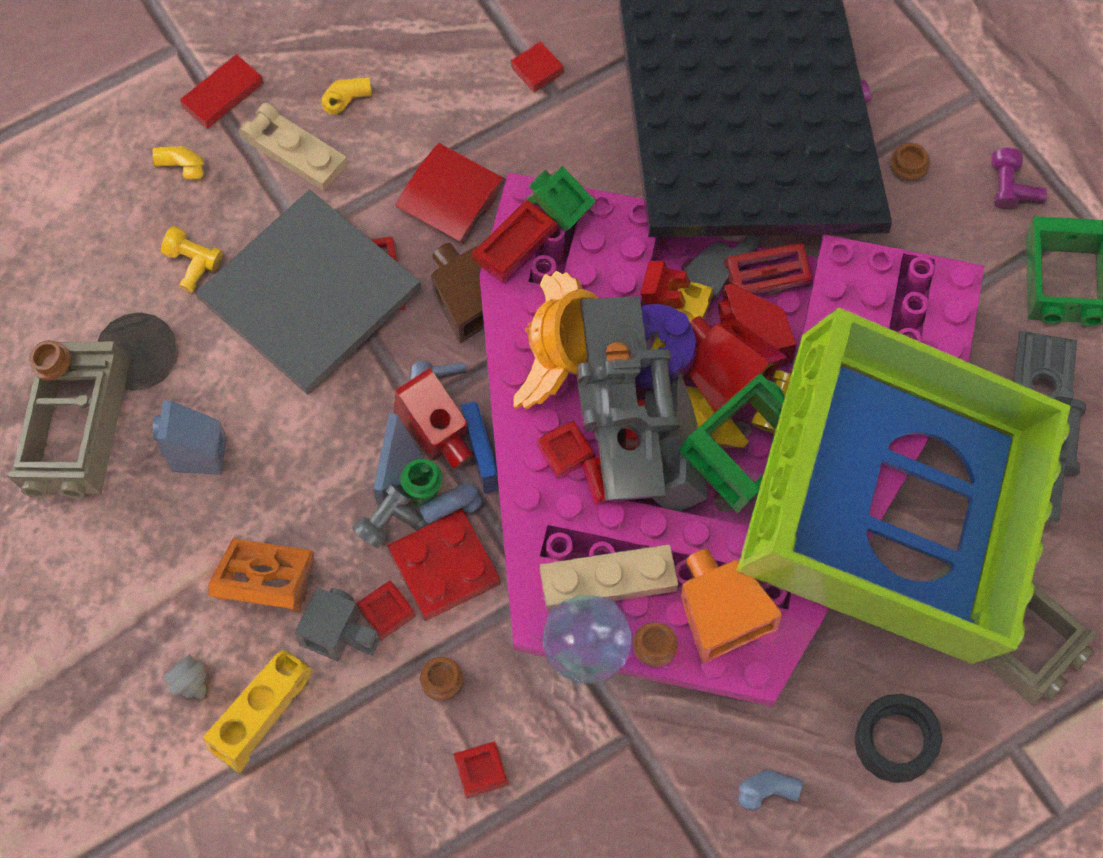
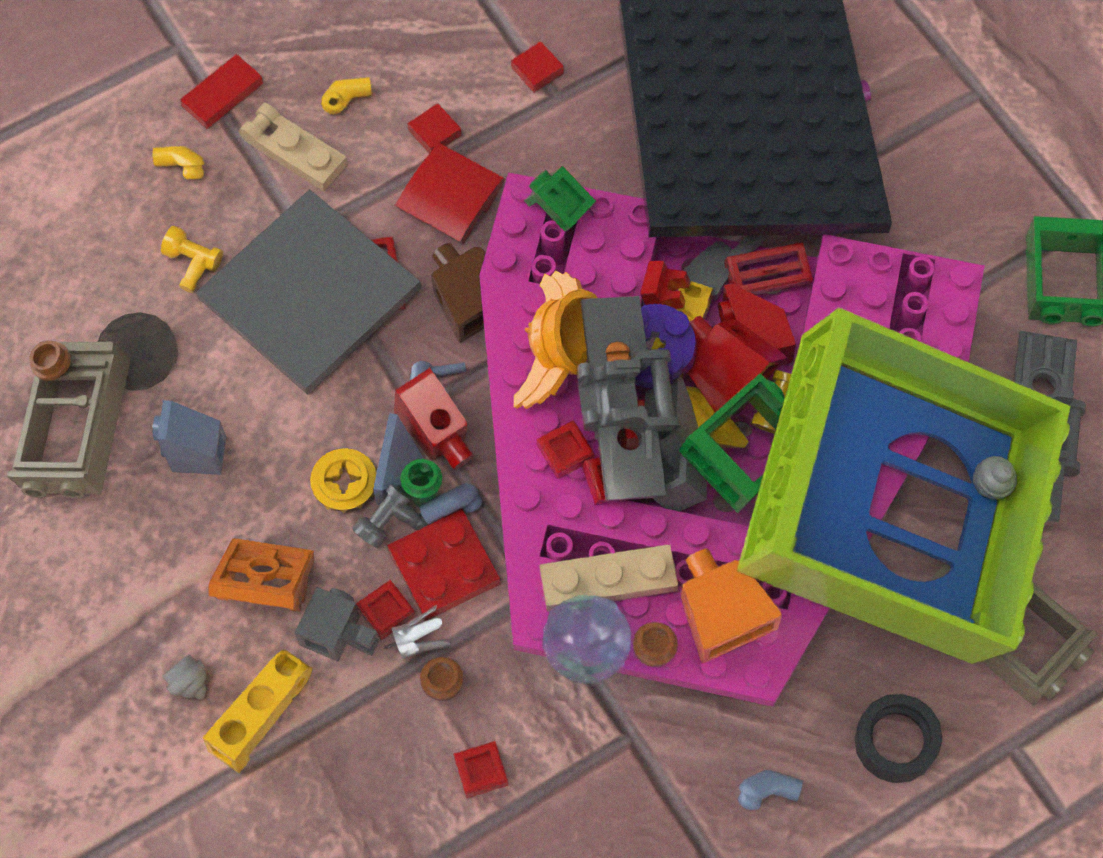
(330, 468): none -> yellow gear
(407, 635): none -> flat silver piece
(434, 127): none -> red tile
(480, 447): blue tile -> none
(514, 241): red tile -> none
(910, 162): dark orange plate -> none
(995, 478): none -> light grey plate
(1007, 162): magenta piece -> none

